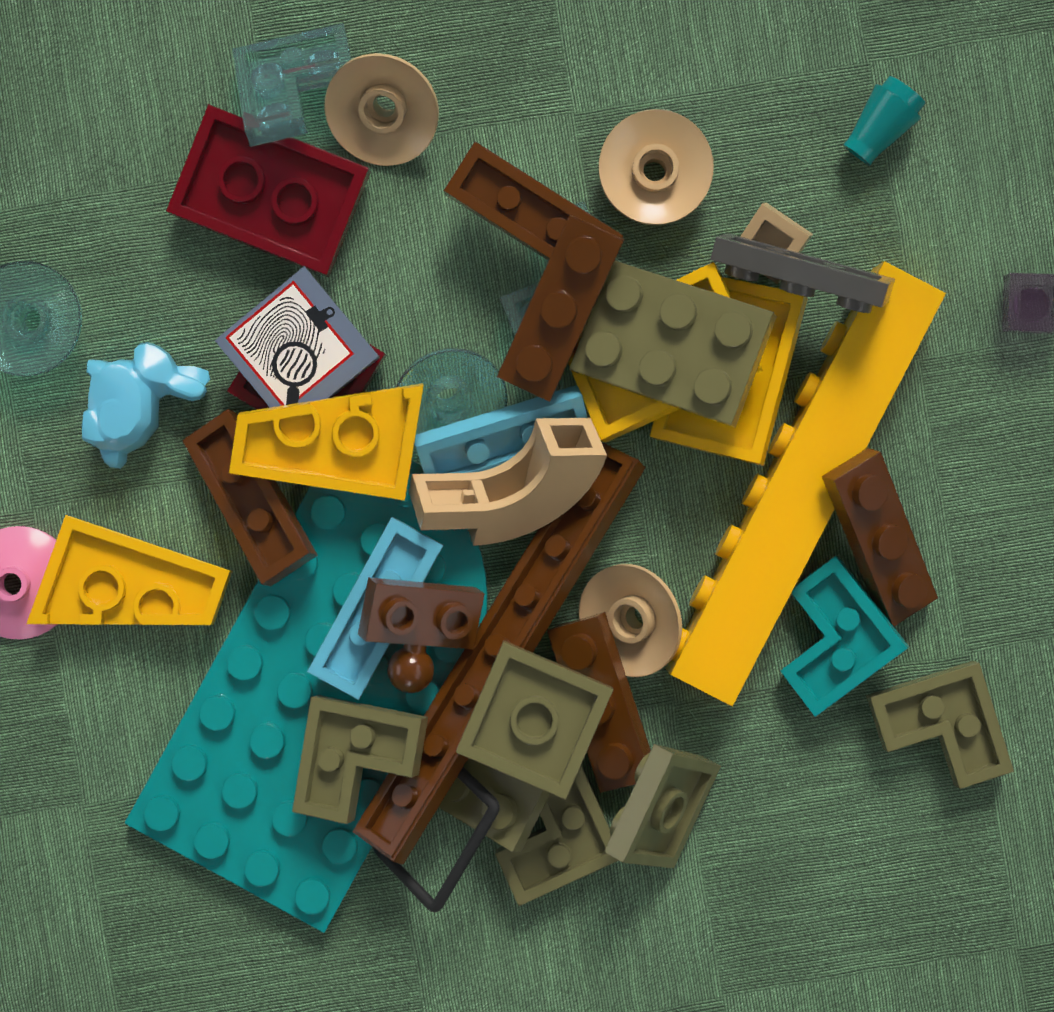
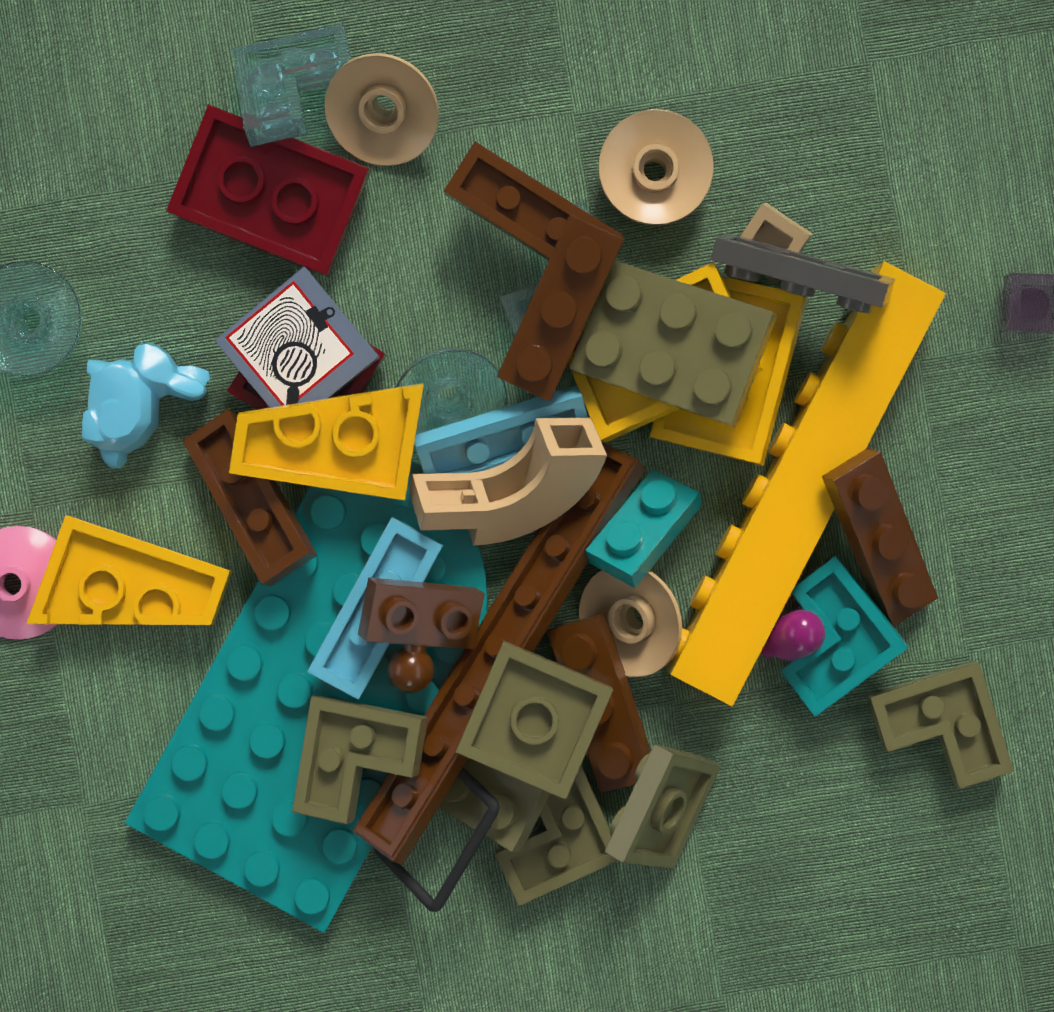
(643, 528): none -> teal plate
(795, 636): none -> magenta cylinder
(885, 118): teal cone -> none

